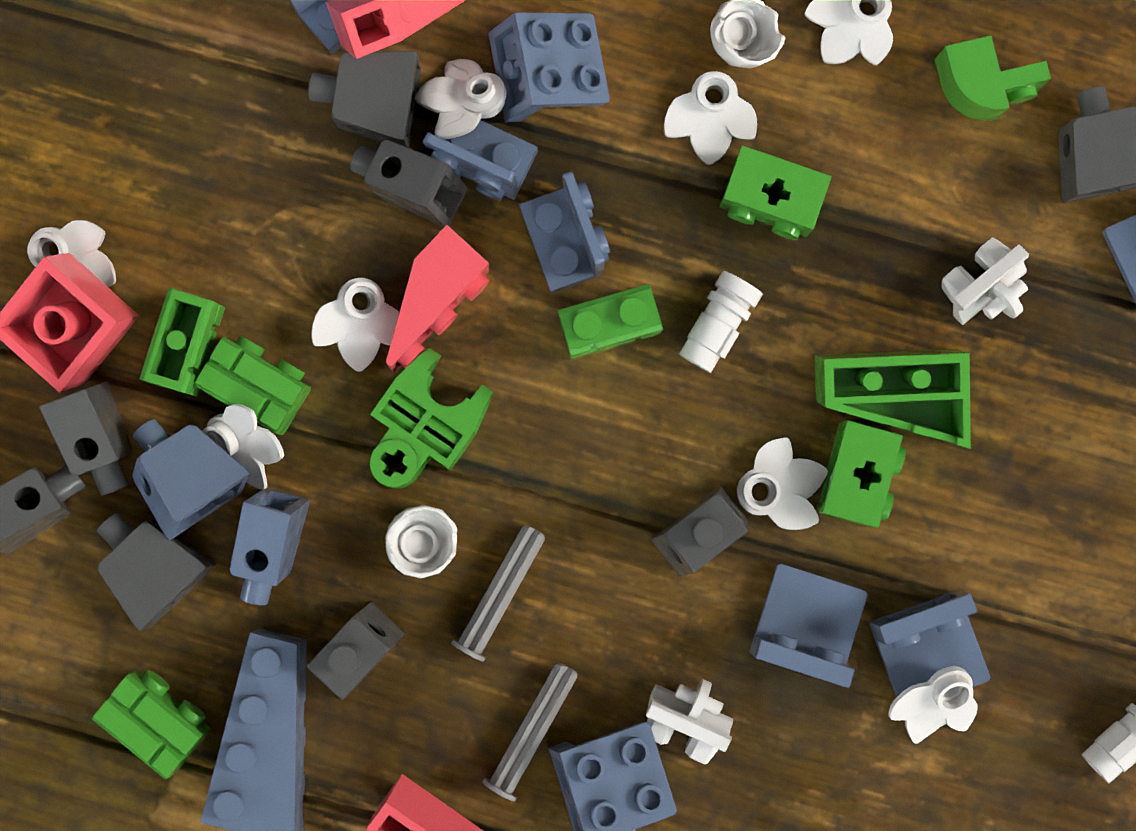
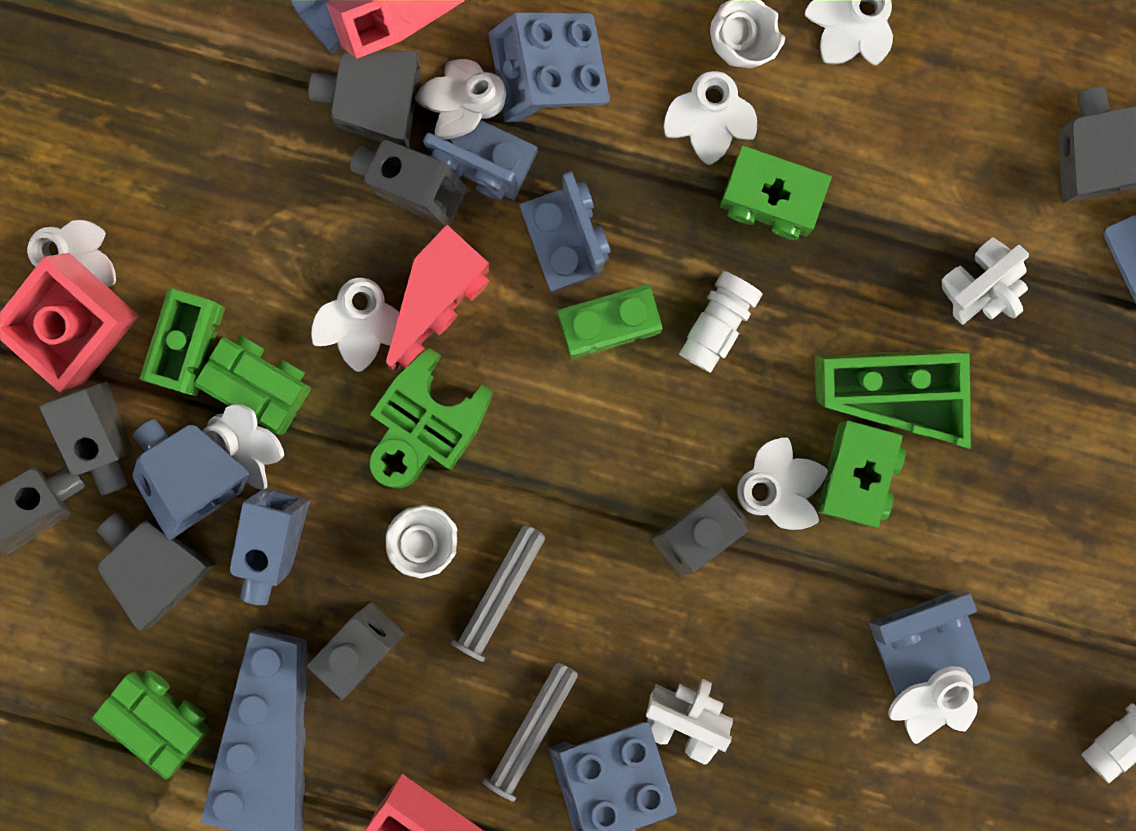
(809, 625): sand blue bracket -> none
(978, 87): bright green brick -> none

